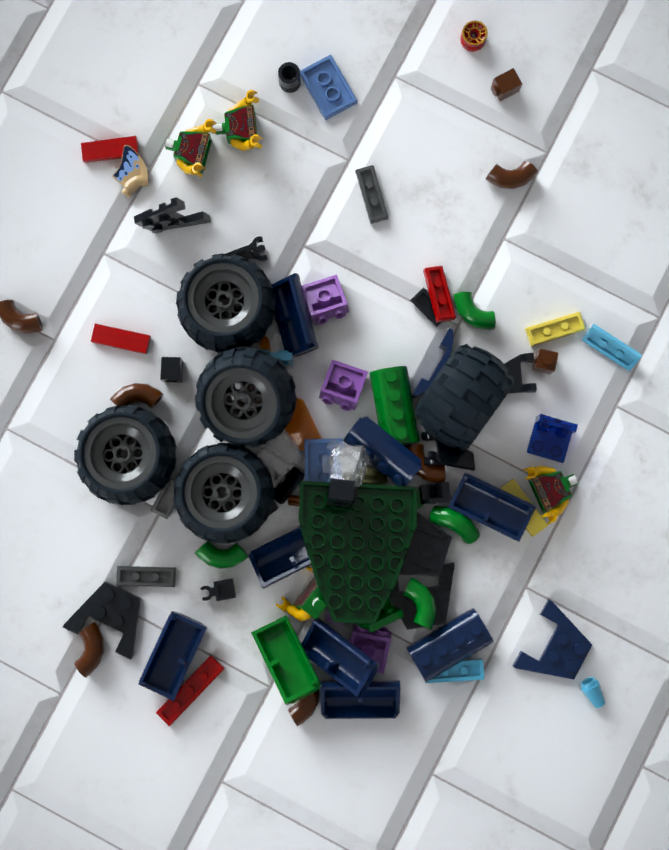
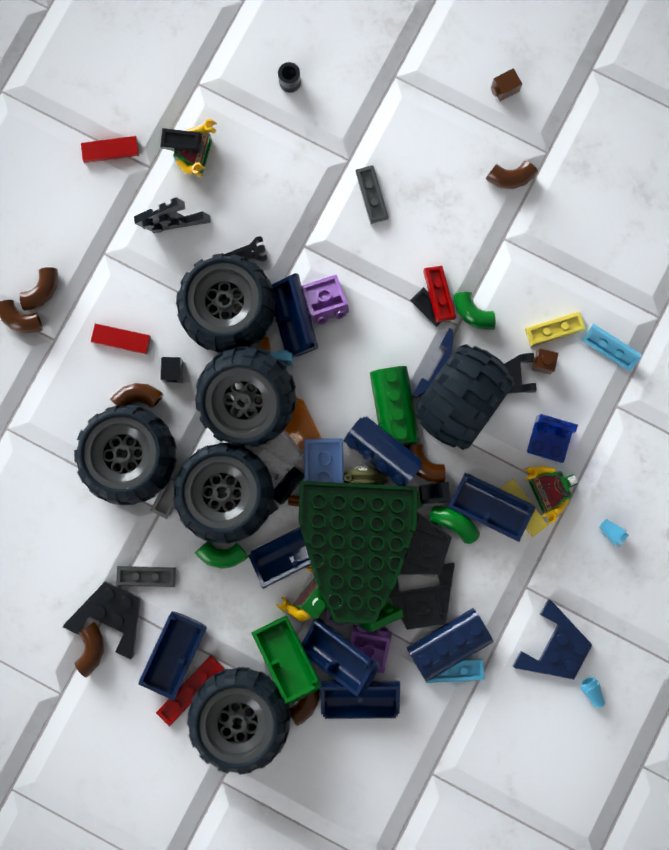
(42, 291): none -> reddish brown cylinder
(131, 172): tan arm -> none
(180, 140): none -> black tile
(222, 590): black plate -> none
(227, 750): none -> wheel
(241, 124): torso -> none
(328, 87): medium blue tile -> none
(341, 493): black brick -> none
(343, 385): medium lavender plate -> none
(346, 462): clear piece -> none
(424, 603): green cylinder -> none
(448, 455): black flag -> none
(479, 30): red wheel -> none
(614, 532): none -> medium azure cone

